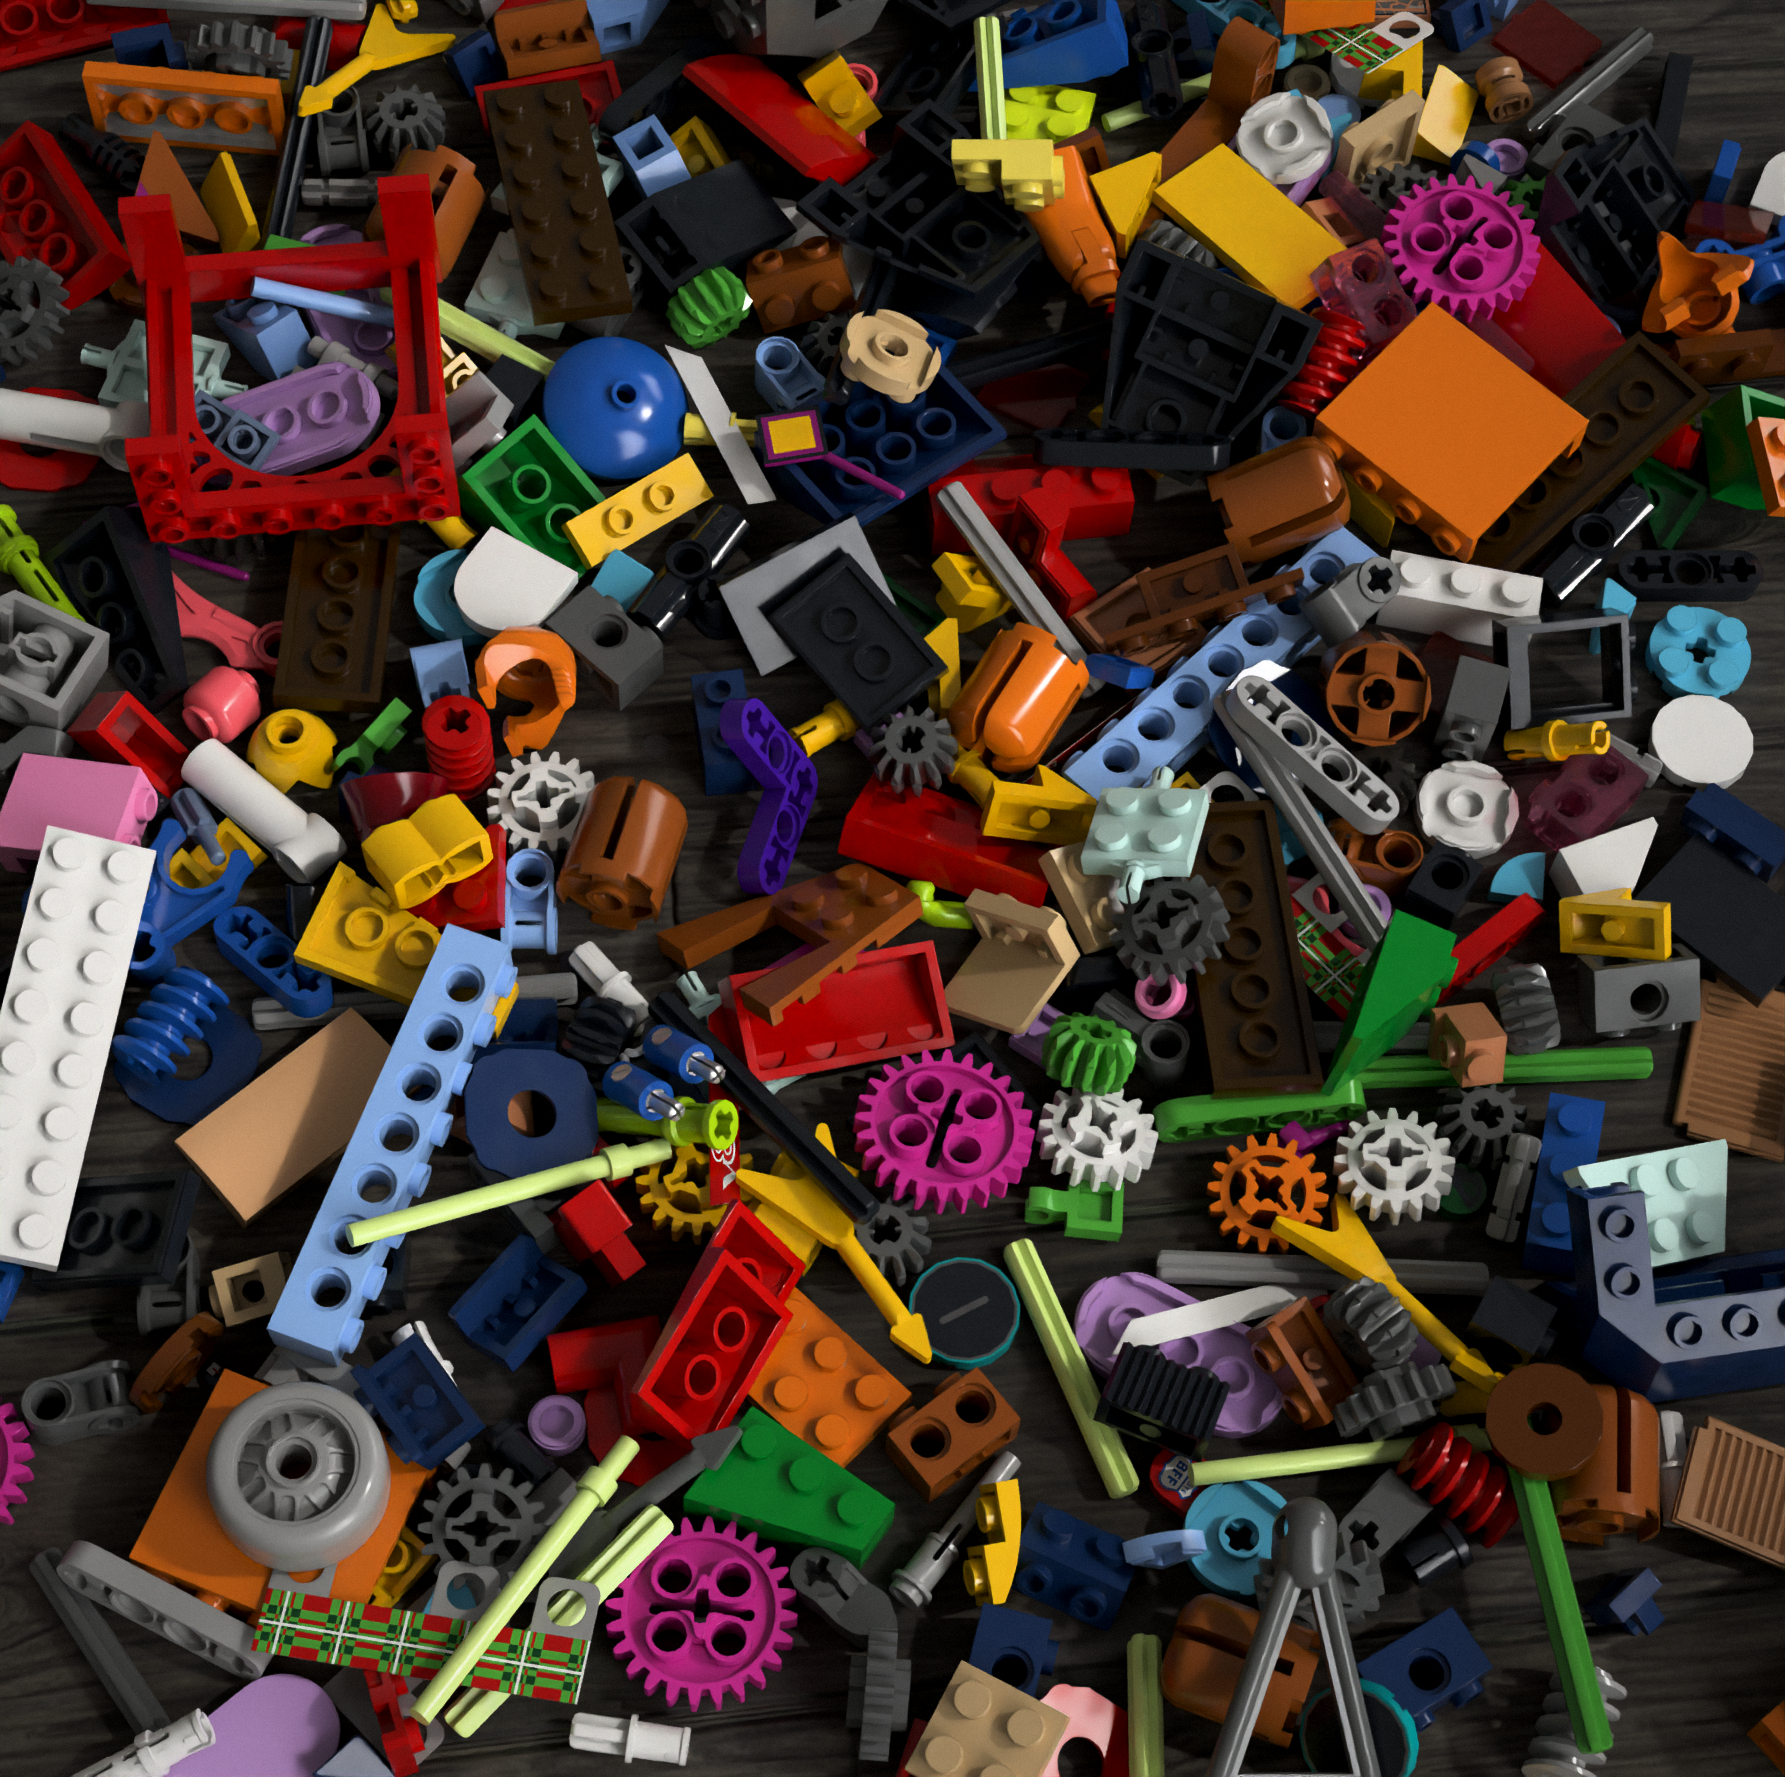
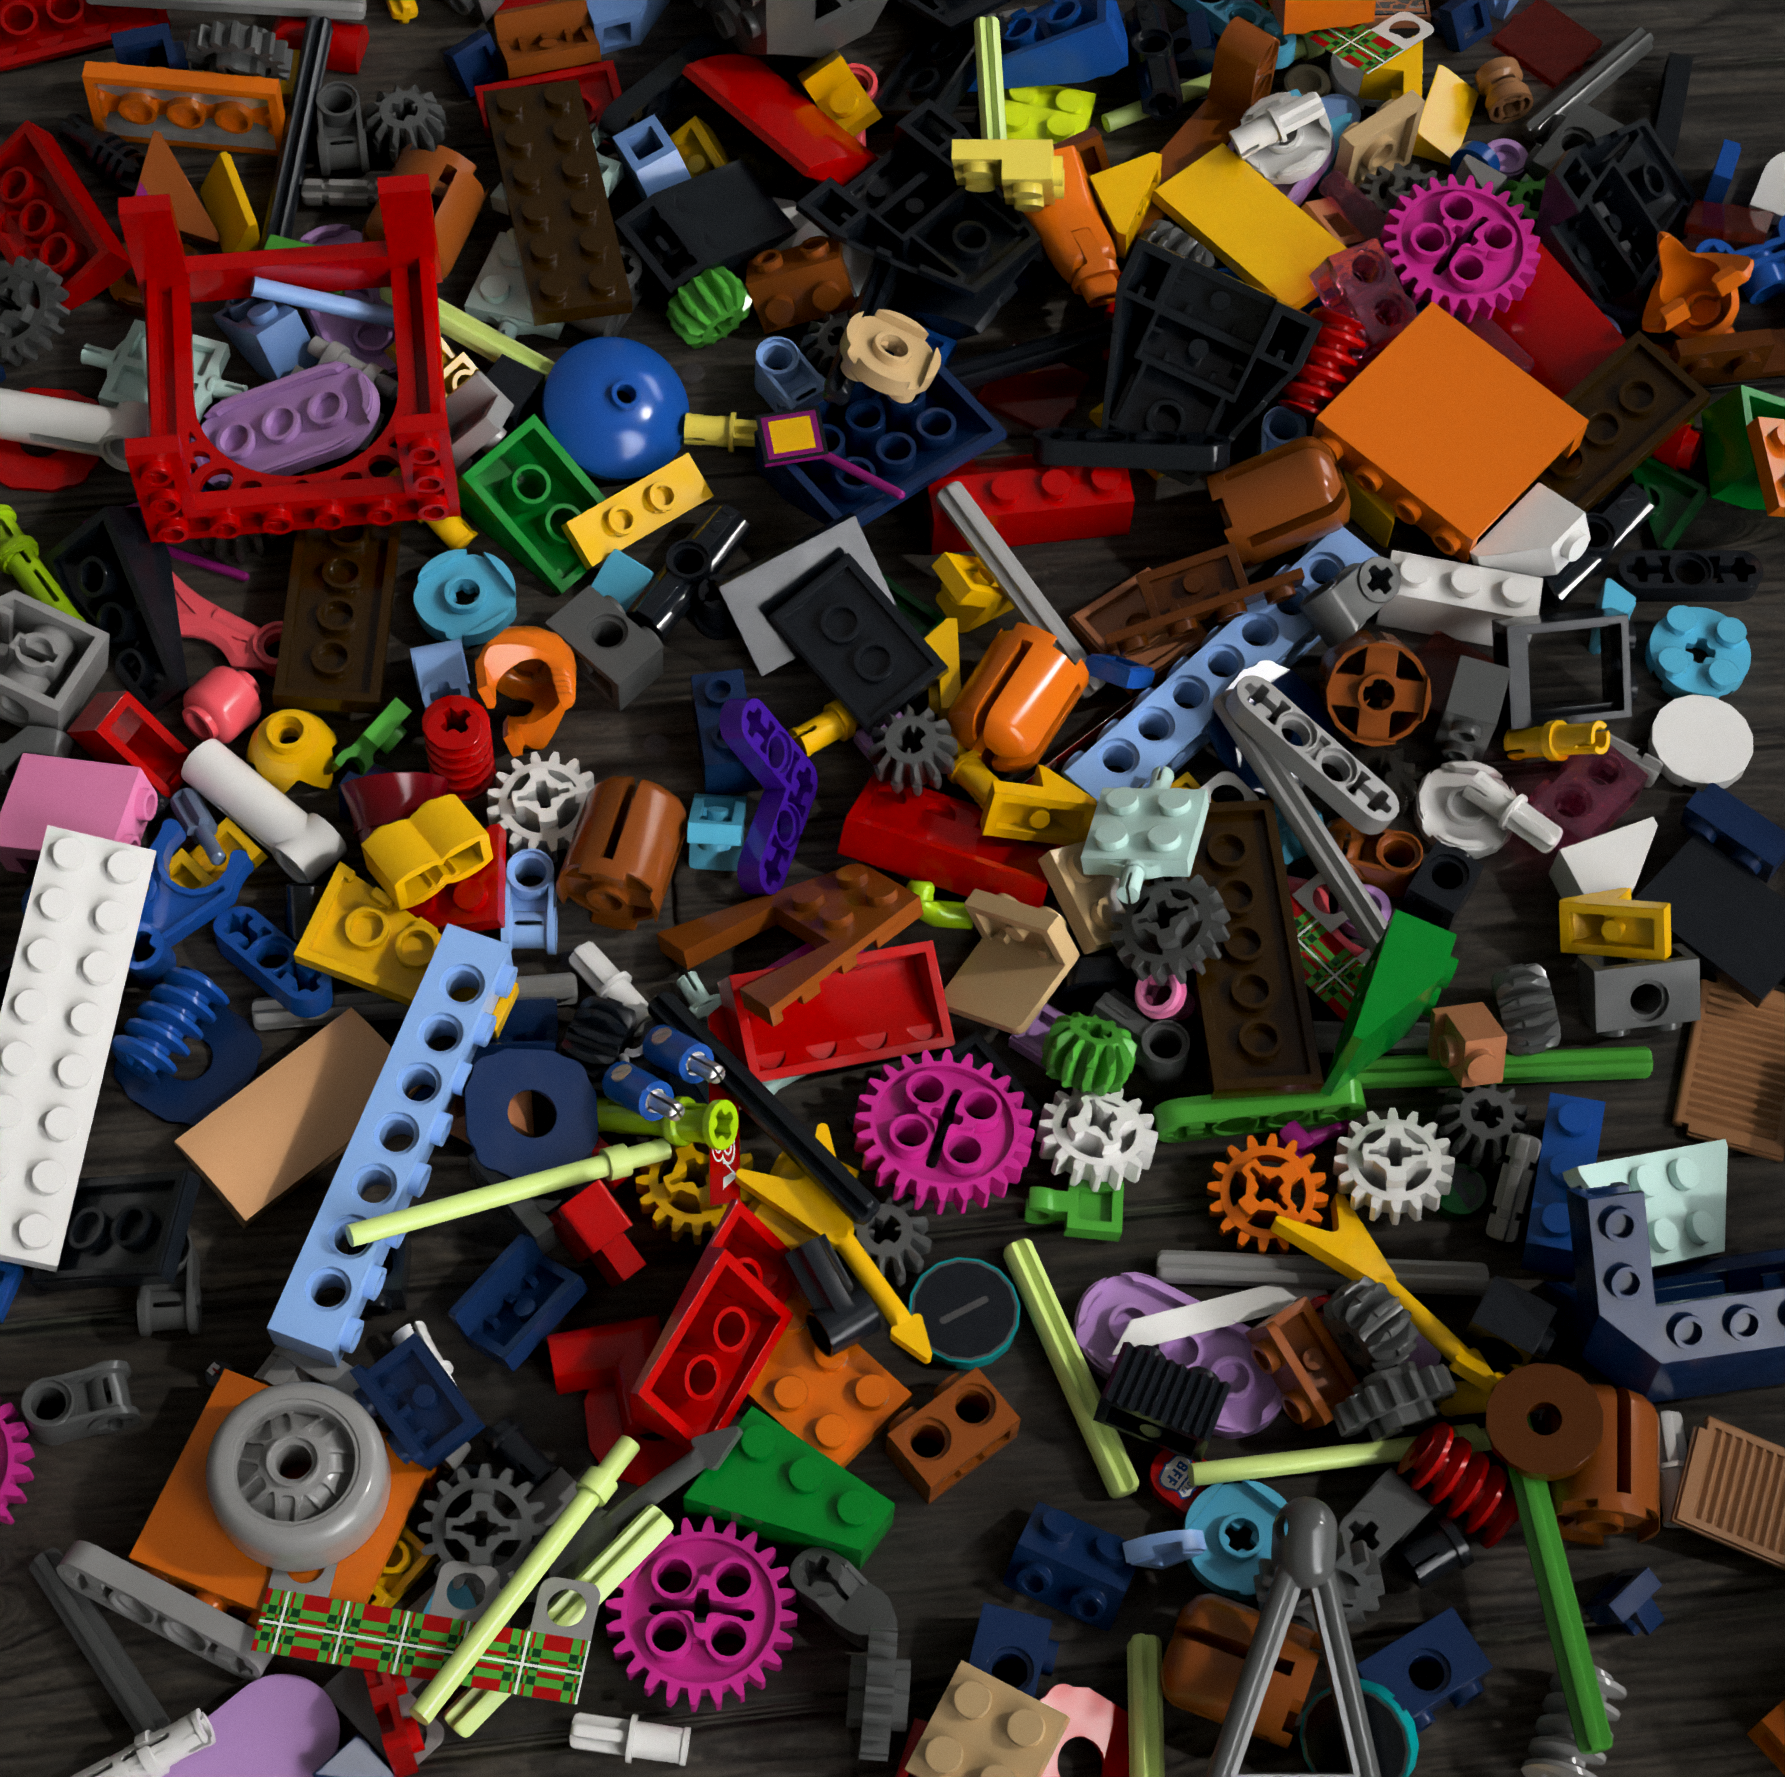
(176, 1362): reddish brown tile -> none
(230, 1295): tan brick -> none
(235, 432): sand blue slope -> none
(380, 48): yellow piece -> none
(509, 585): white tile -> none
(557, 1425): lavender tile -> none
(716, 831): none -> medium azure slope
(717, 418): white sticker -> none
(836, 1310): none -> black piece
(922, 1572): light grey pin -> none
(993, 1565): yellow slope -> none
(1036, 544): red brick -> none
(1276, 124): none -> white axle
(1493, 941): red beam -> none
(1514, 813): none -> white axle
(1517, 877): medium azure tile -> none
(1535, 536): none -> white slope

